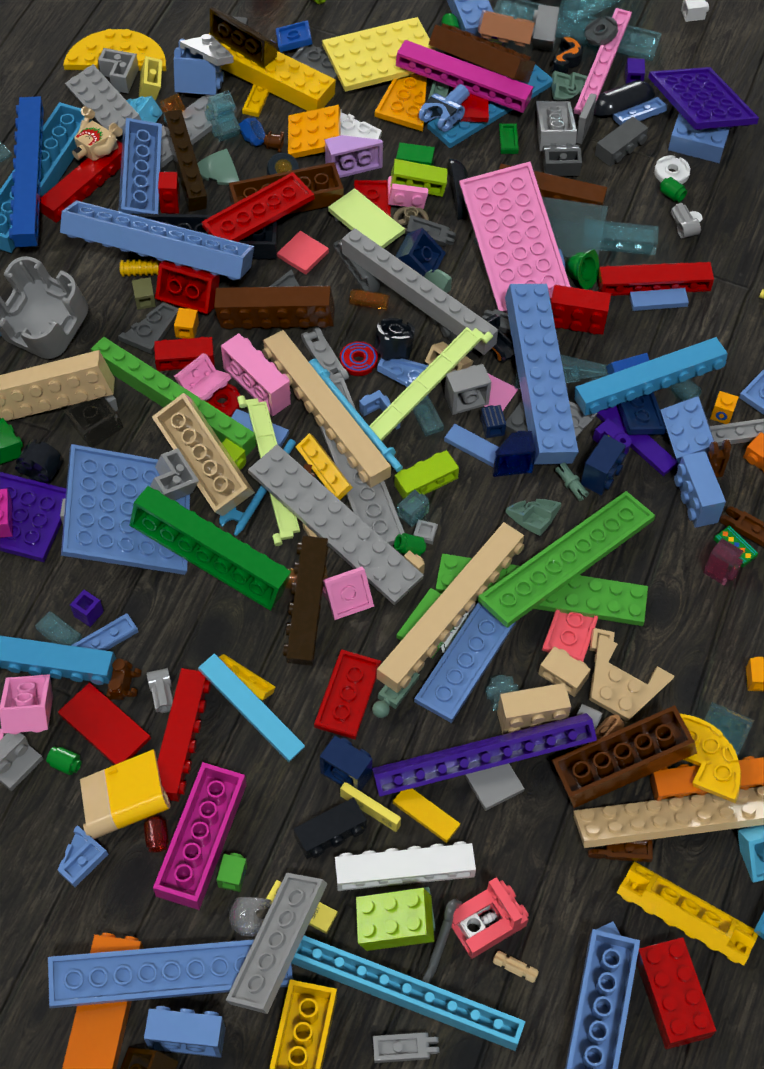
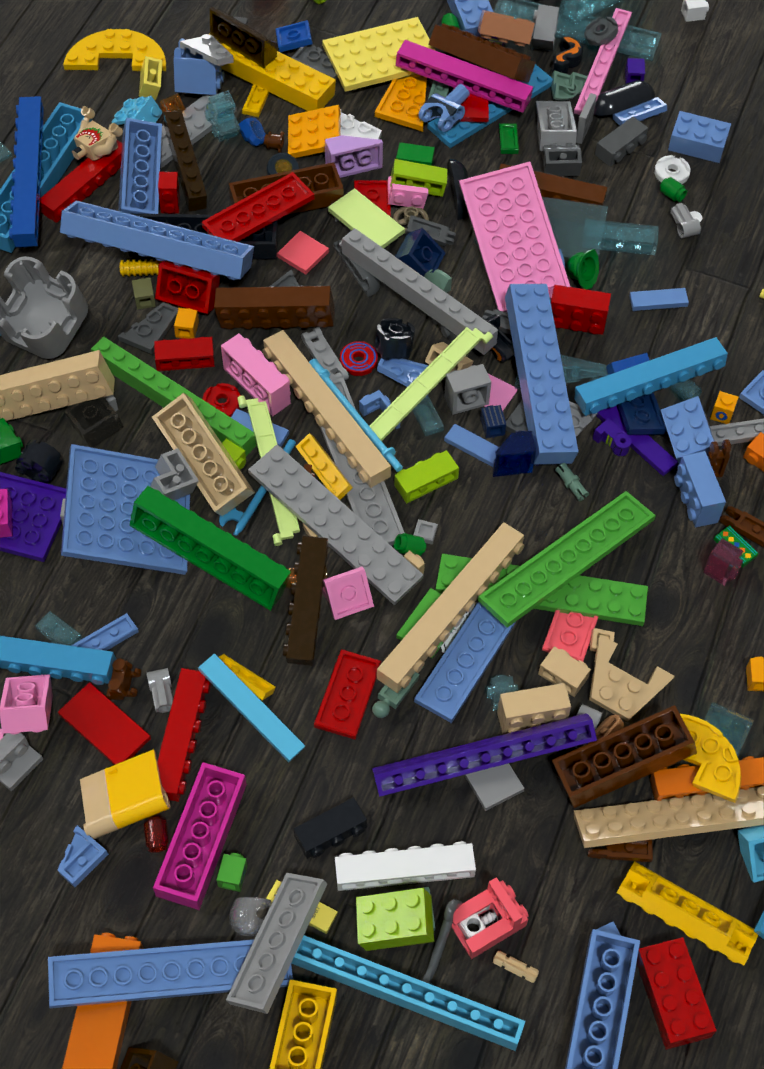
(64, 760): green brick -> none
(86, 608): dark purple brick -> none
(100, 95): light grey plate -> none
(120, 67): light grey brick -> none
(185, 1031): medium blue brick -> none
(202, 377): bright pink bracket -> none
(218, 168): sand green brick -> none
(345, 763): dark blue brick -> none
(369, 299): clear orange brick -> none
(371, 807): light yellow tile -> none
(403, 1047): light grey hinge -> none
(413, 507): clear light blue brick -> none
(426, 814): yellow tile -> none
(534, 515): sand green brick -> none
(603, 465): dark blue brick -> none
(634, 278): red brick -> none
(703, 98): dark purple plate -> none

